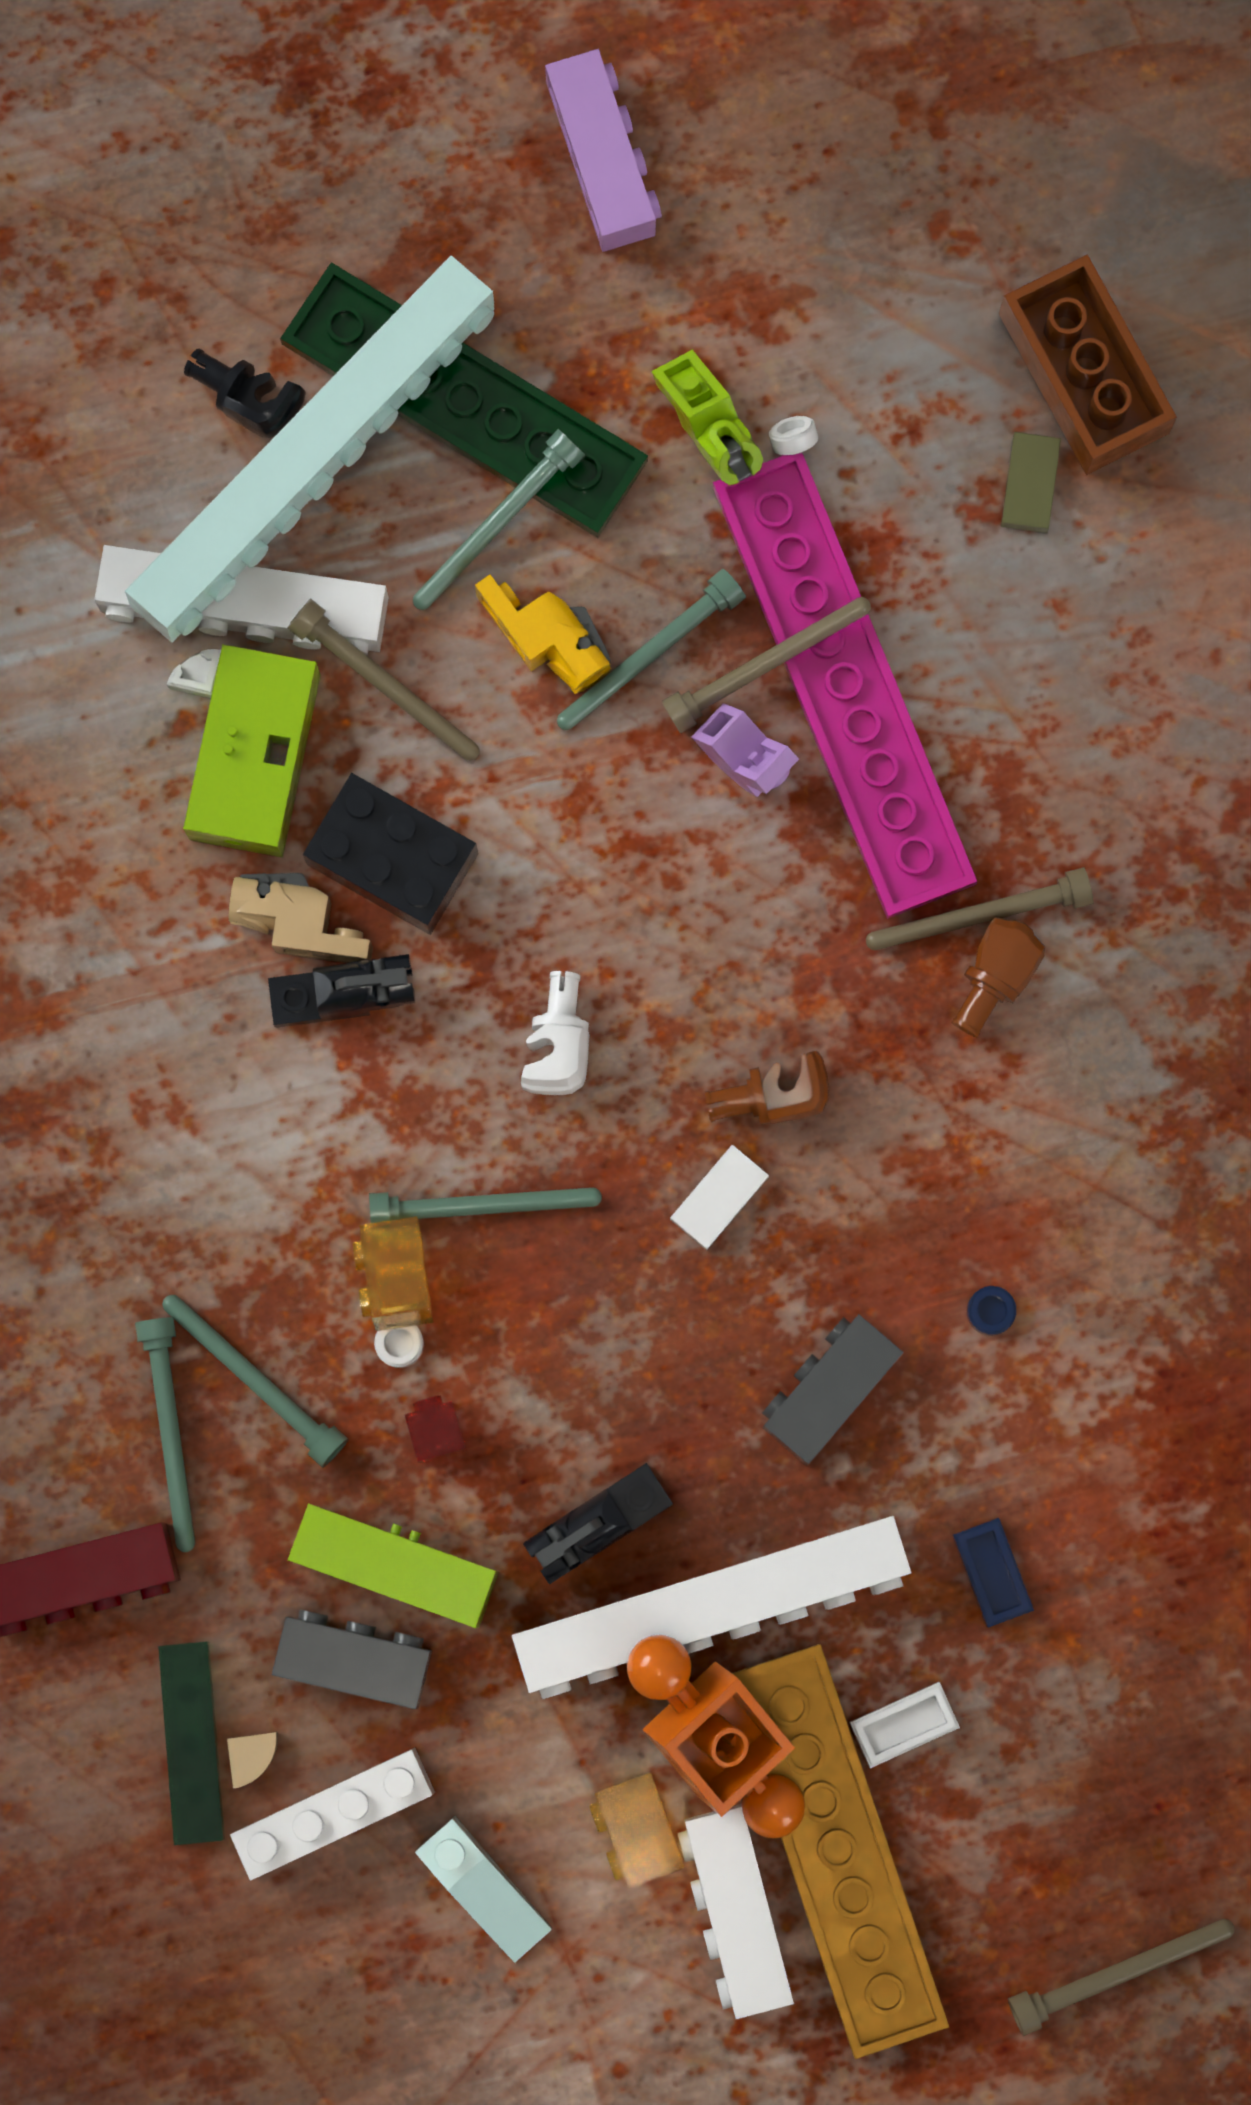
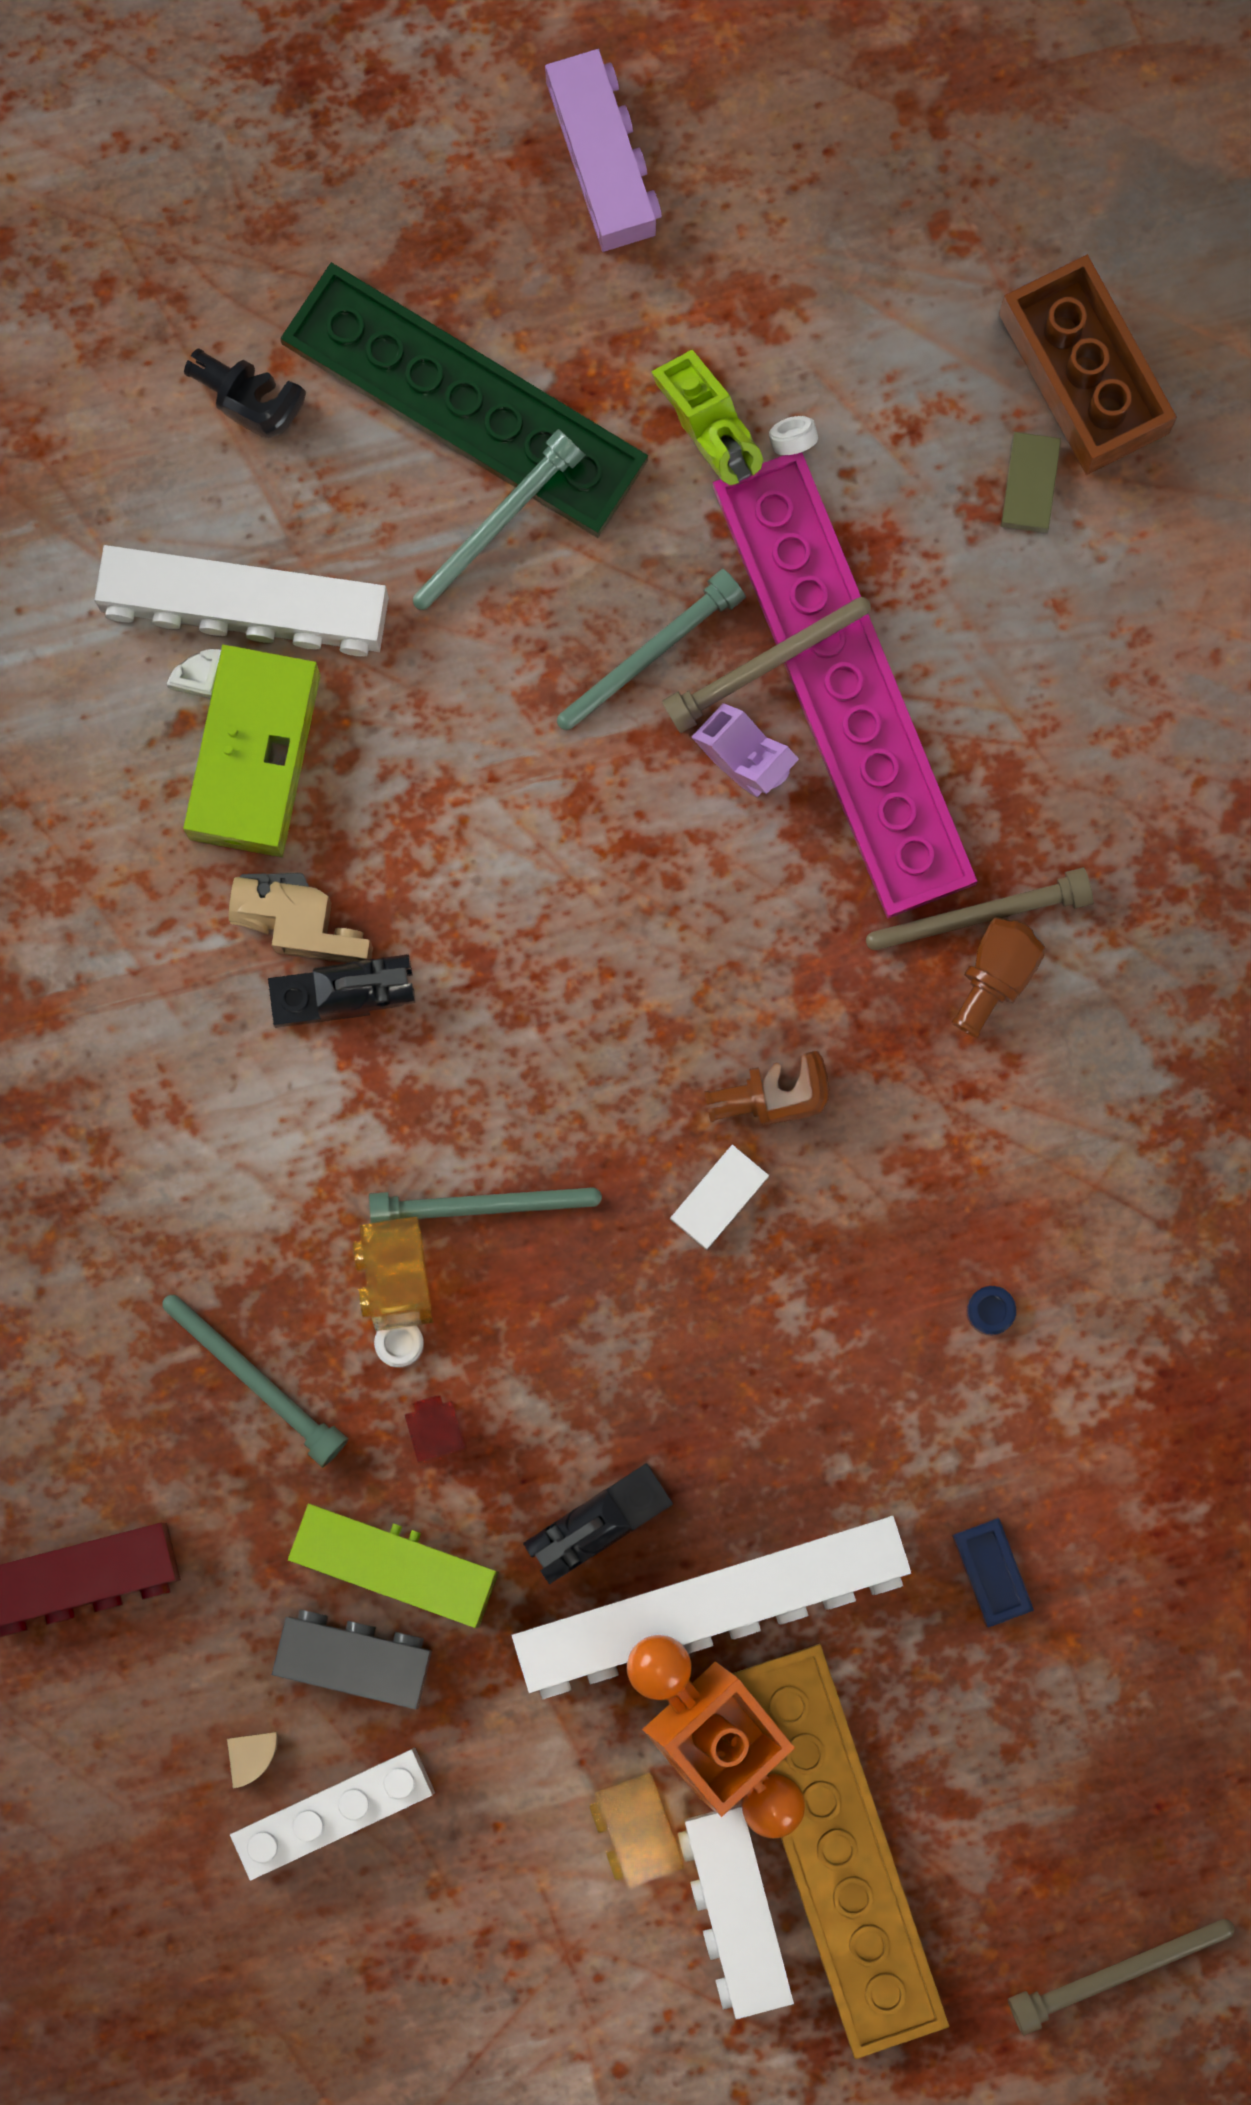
(157, 1338): sand green piece -> none
(191, 1743): clear green tile -> none
(312, 450): light aqua brick -> none
(314, 626): dark tan piece -> none
(391, 853): black brick -> none
(483, 1889): light aqua slope -> none
(548, 632): yellow plate -> none
(566, 1066): white piece -> none
(830, 1388): dark grey brick -> none
(904, 1724): white tile -> none

